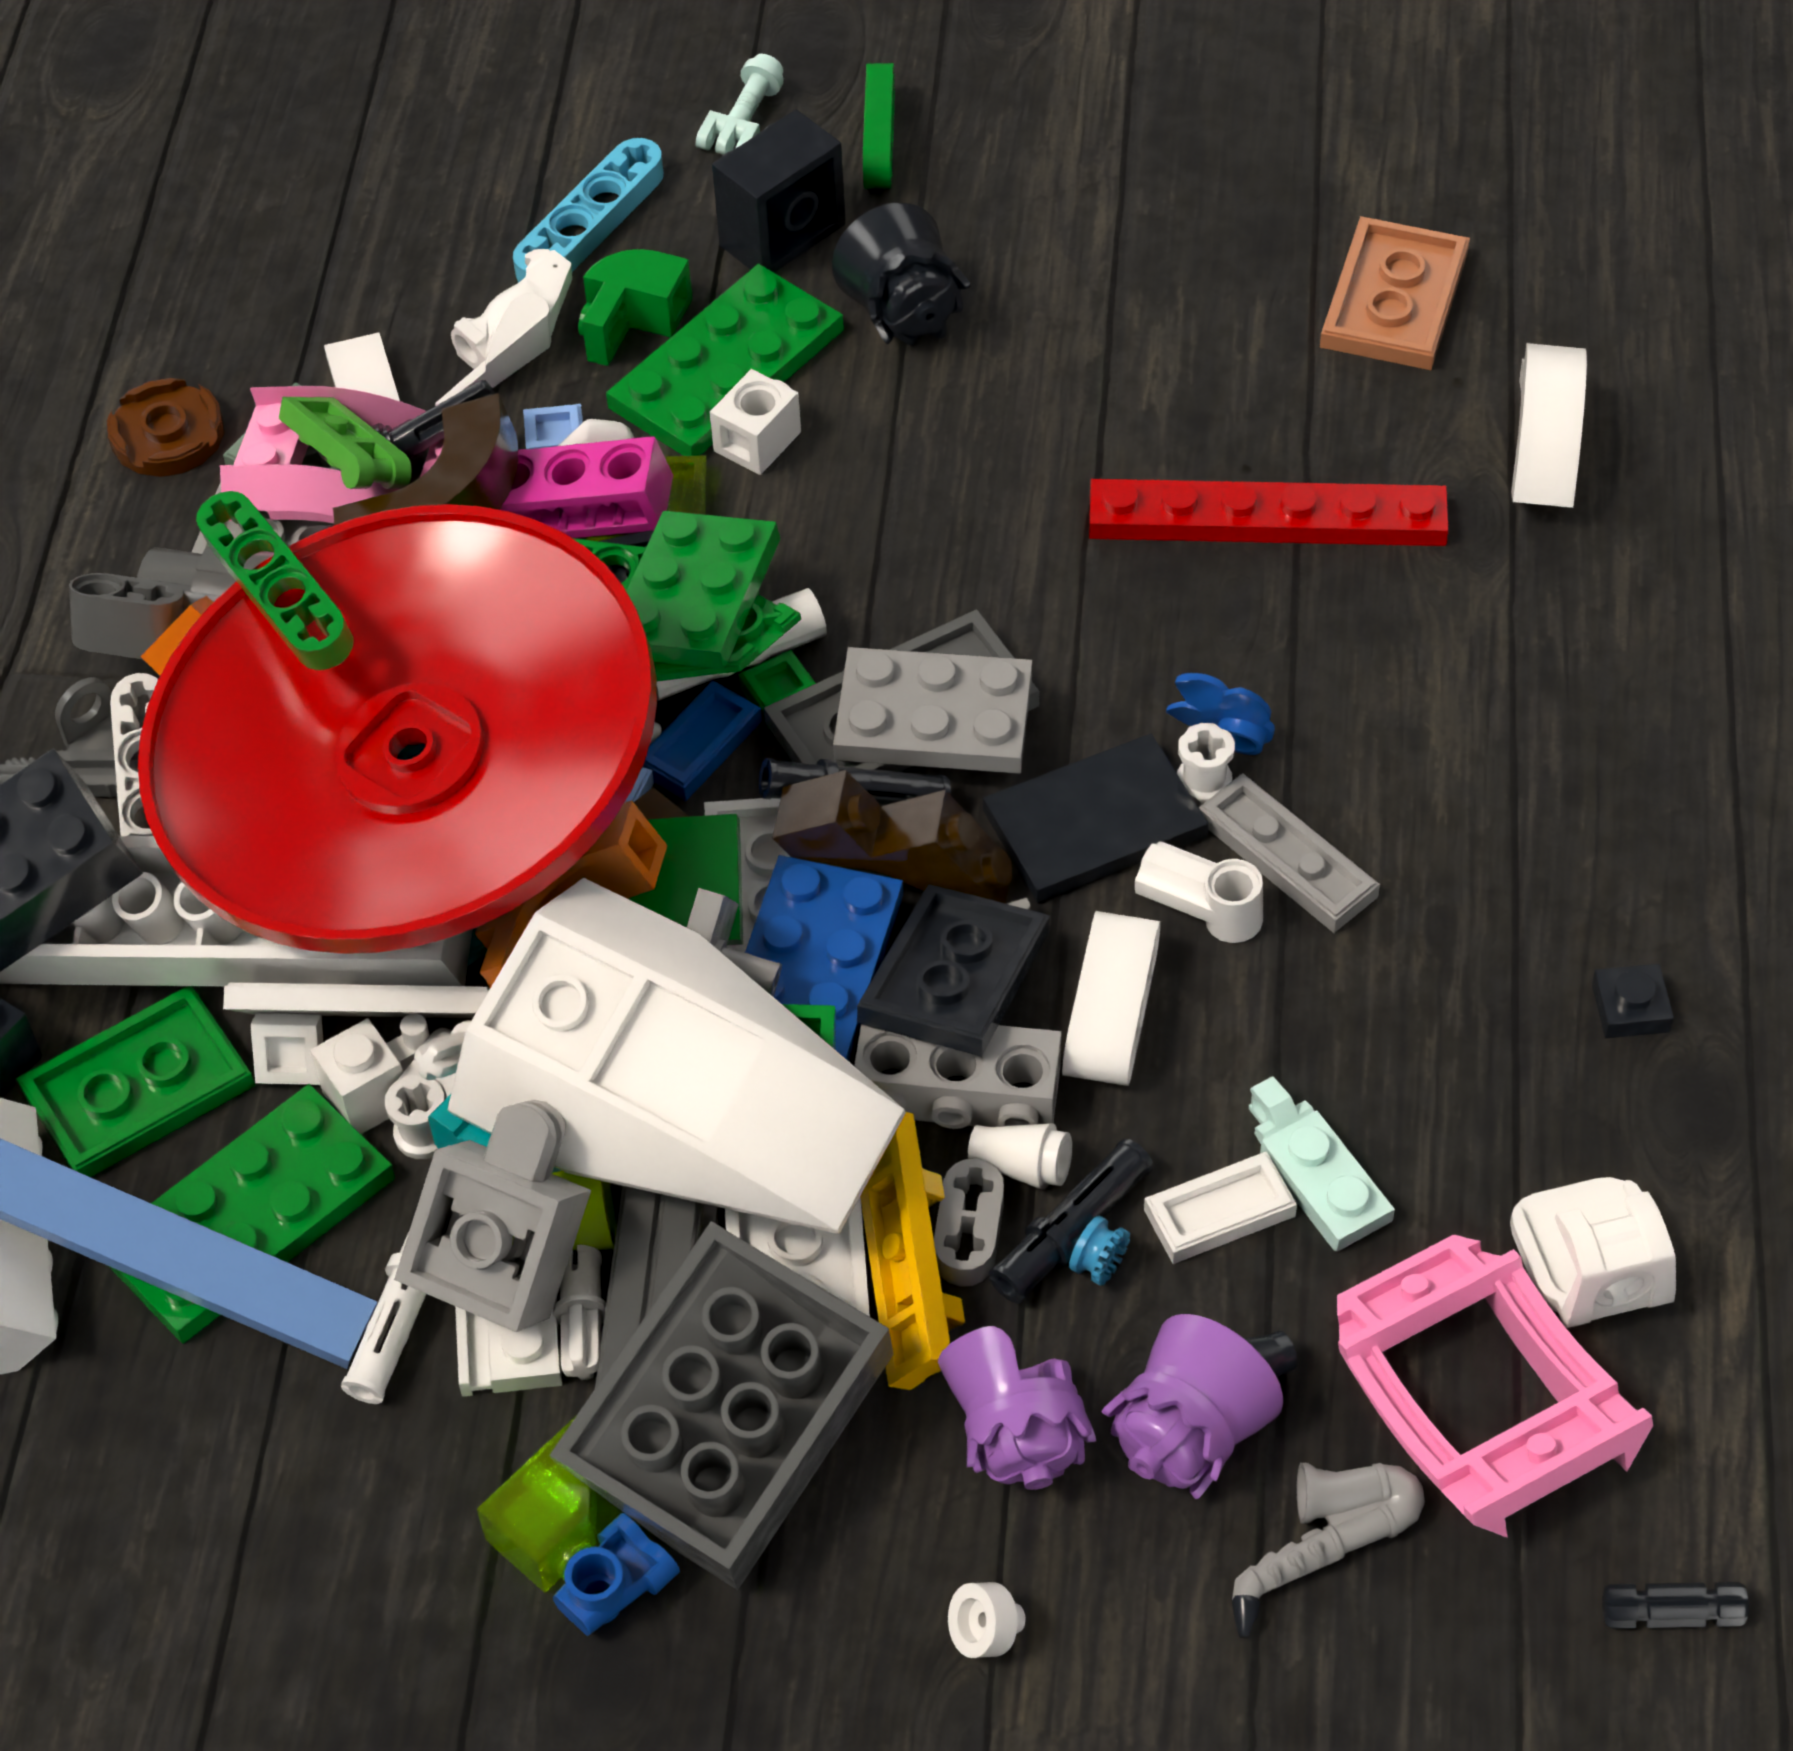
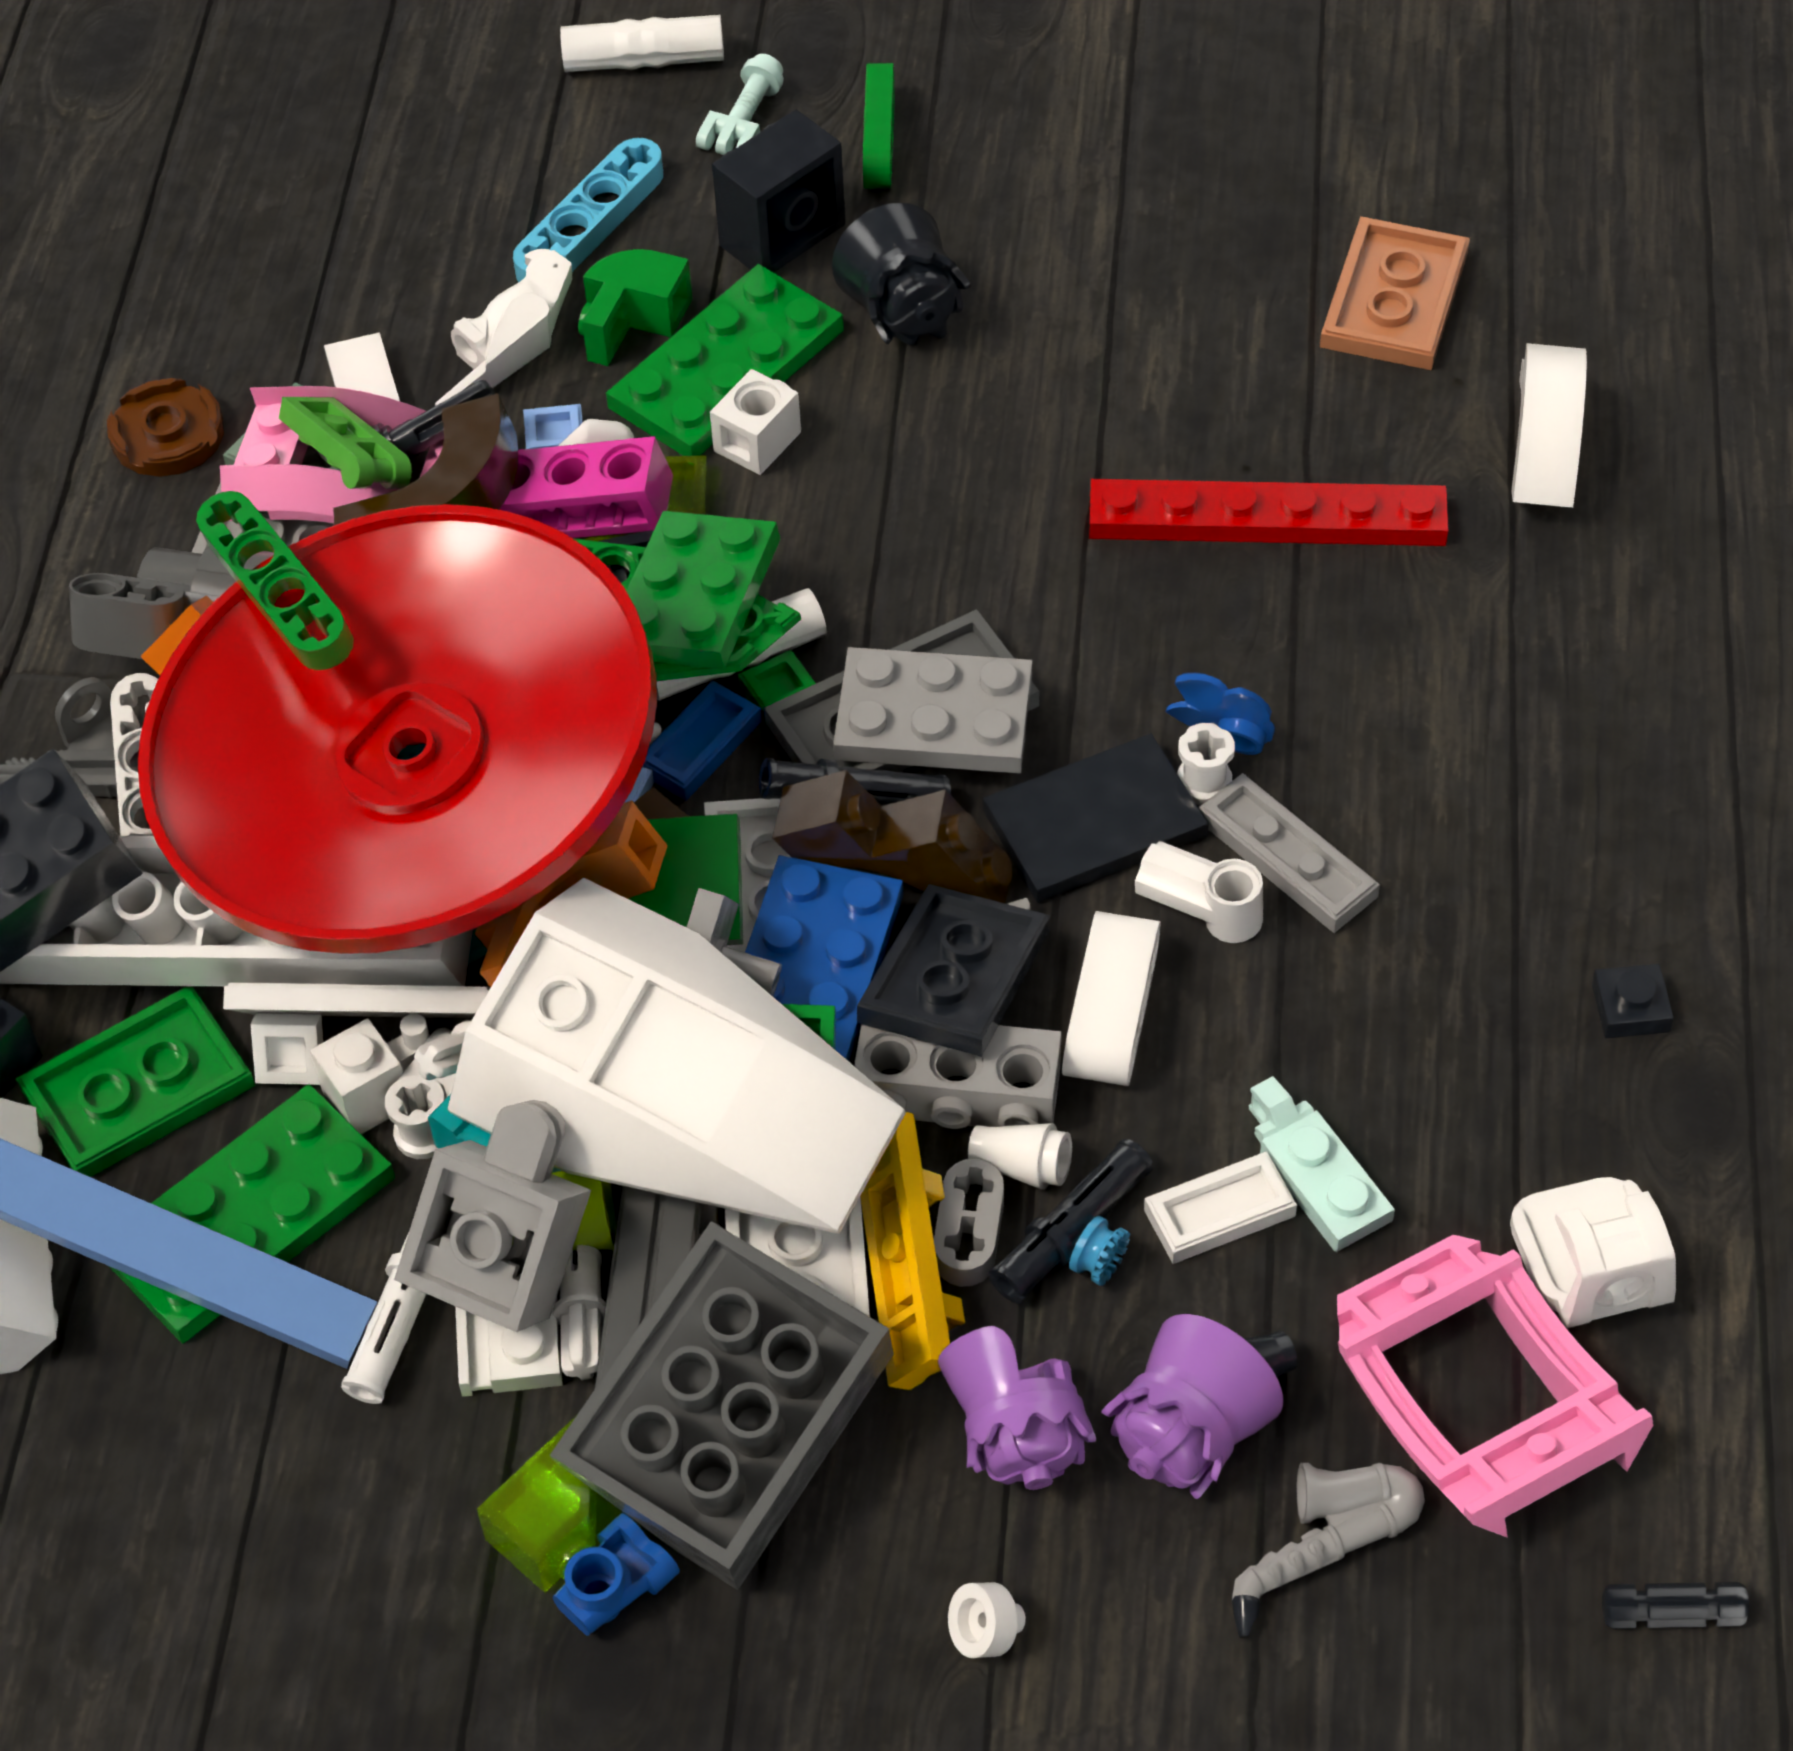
(642, 43): none -> white axle

